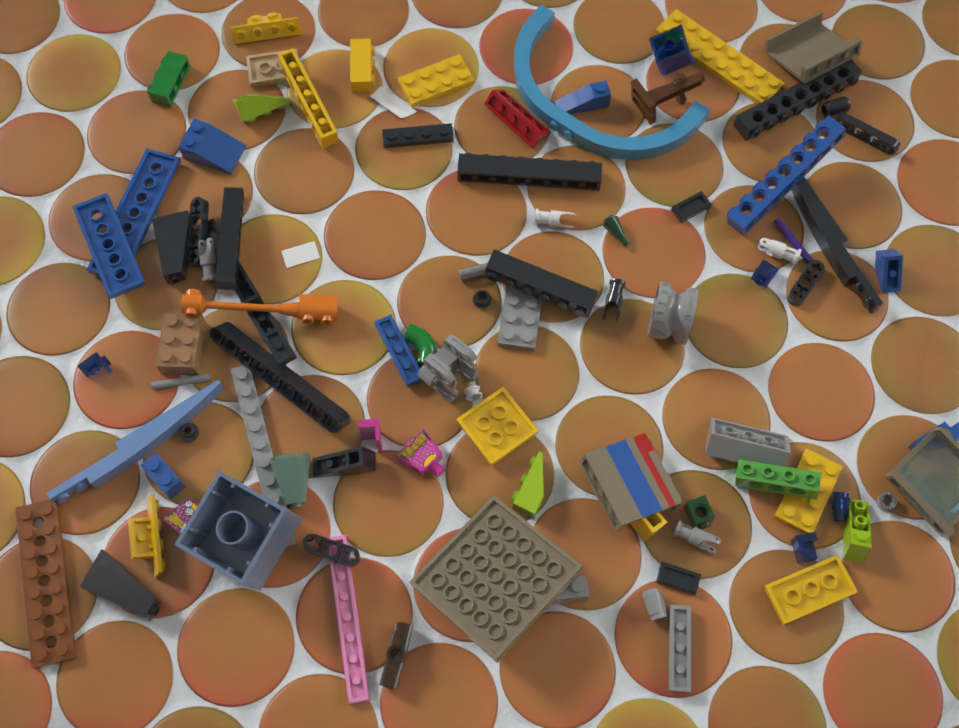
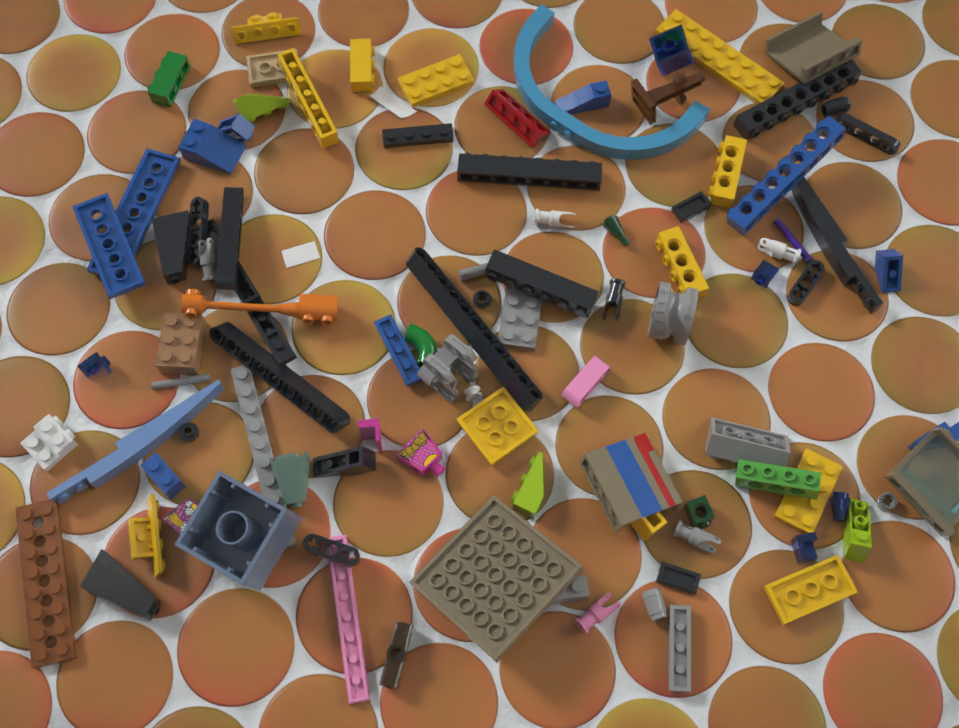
(49, 442): none -> white plate
(237, 127): none -> blue slope
(474, 330): none -> black beam
(585, 381): none -> bright pink beam
(596, 614): none -> bright pink piece
(674, 239): none -> yellow brick
(725, 195): none -> yellow brick

